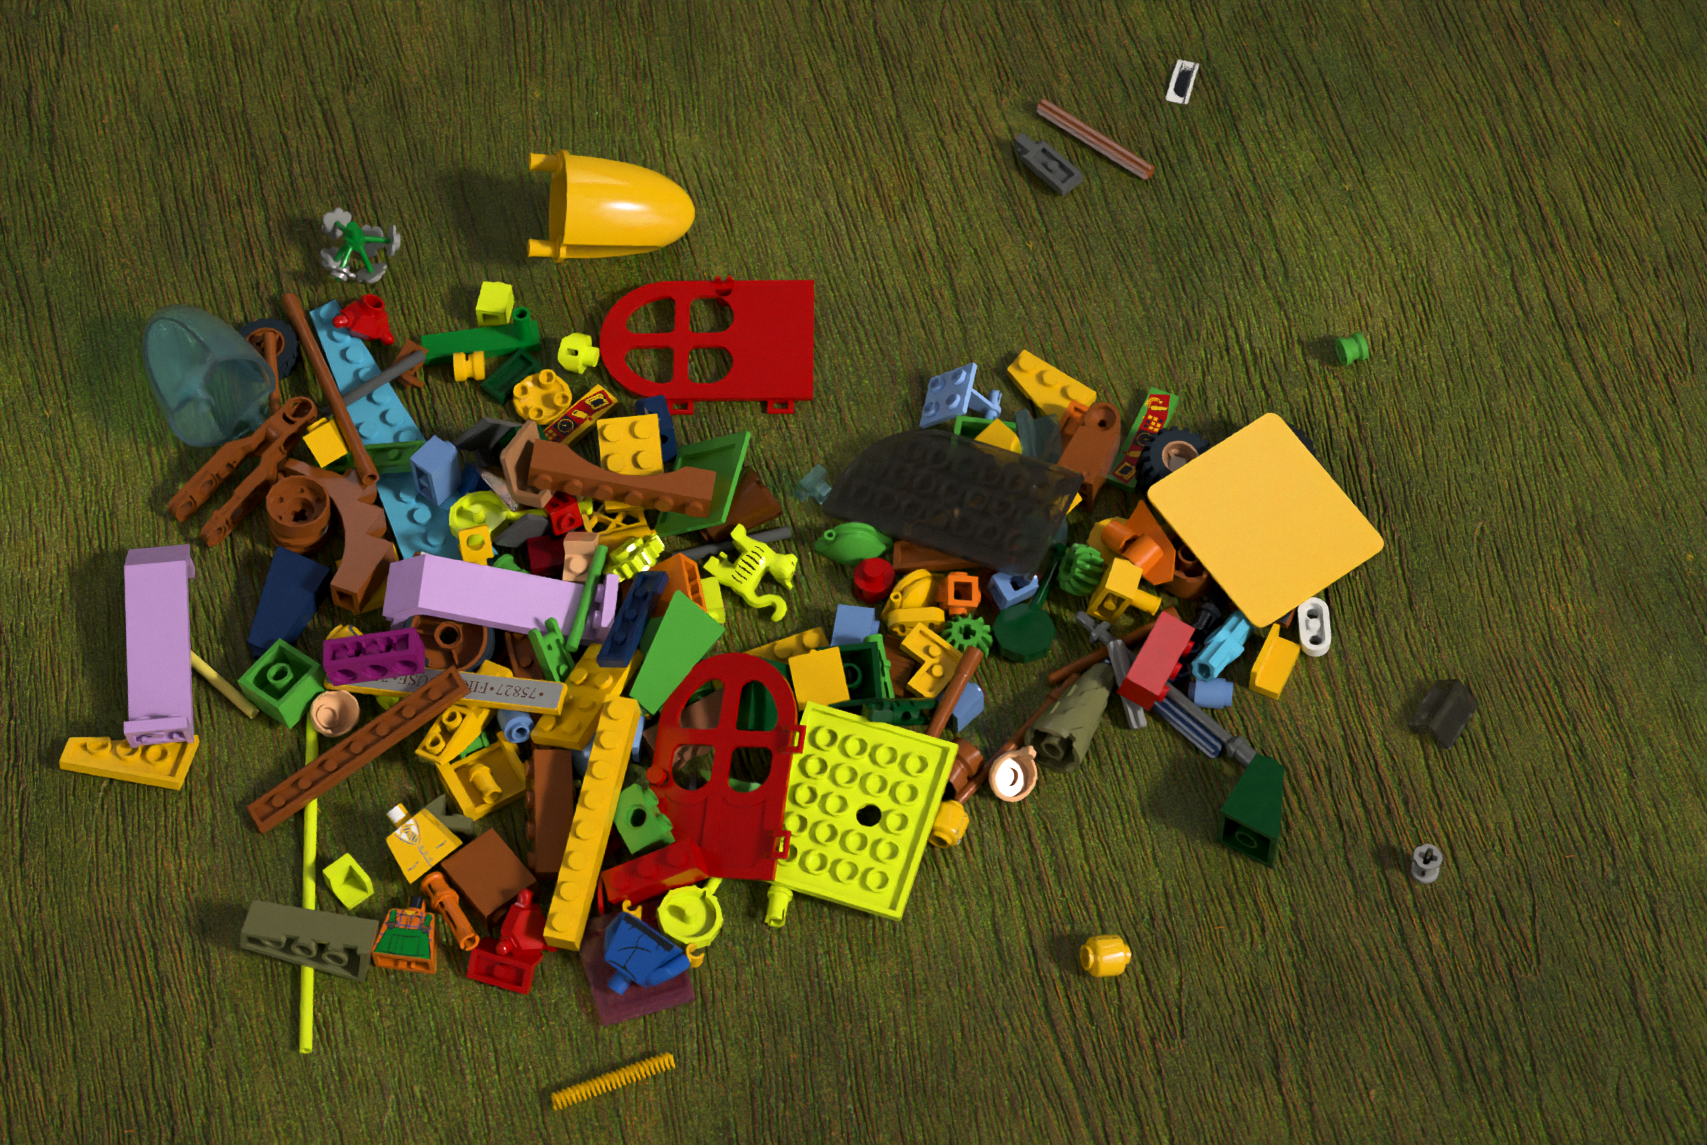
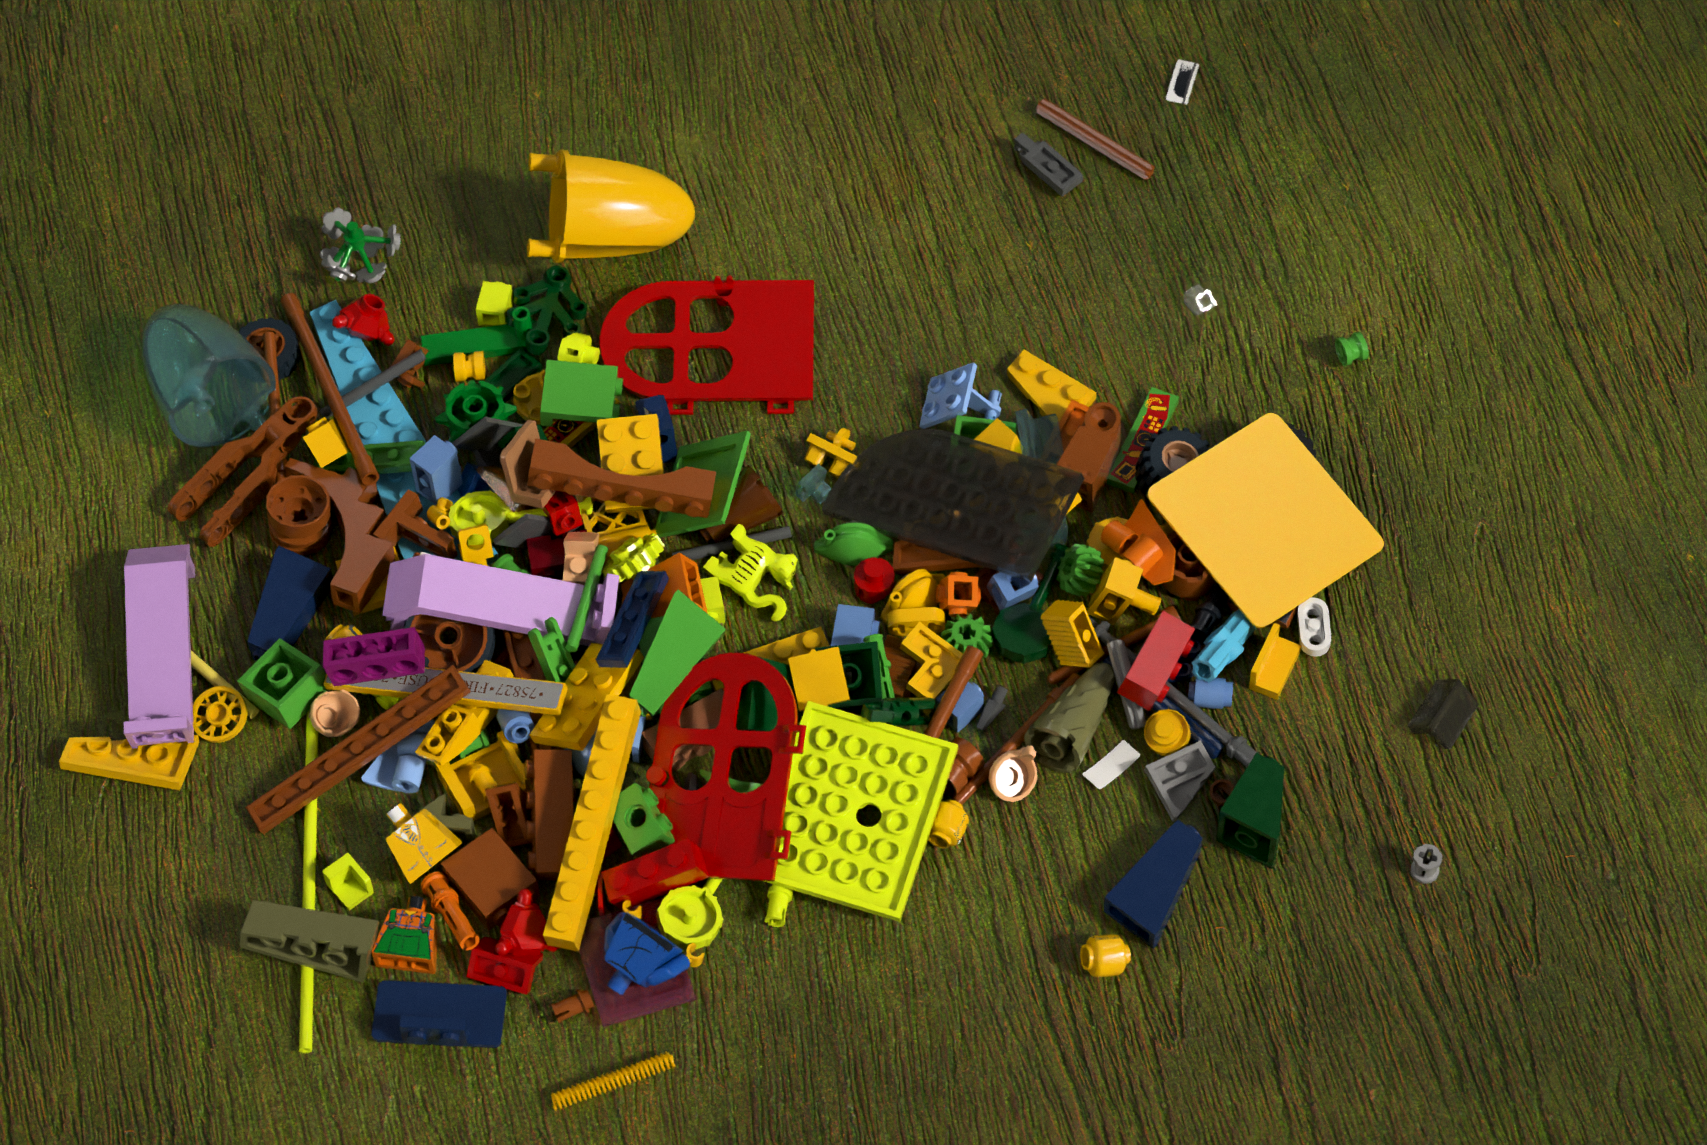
(219, 714): none -> yellow wheel
(400, 766): none -> light blue panel
(405, 523): none -> dark orange bracket
(439, 513): none -> yellow arm
(439, 1014): none -> dark blue bracket
(470, 404): none -> green brick
(509, 813): none -> dark orange slope
(554, 281): none -> dark green plant
(572, 1005): none -> dark orange pin
(579, 392): none -> bright green panel
(820, 449): none -> yellow hips
(992, 707): none -> dark grey bar
(1072, 634): none -> yellow brick
(1112, 765): none -> white sticker
(1154, 884): none -> dark blue slope
(1167, 732): none -> yellow plate
(1180, 777): none -> light grey wing
(1199, 299): none -> clear piece
(1225, 786): none -> reddish brown hinge

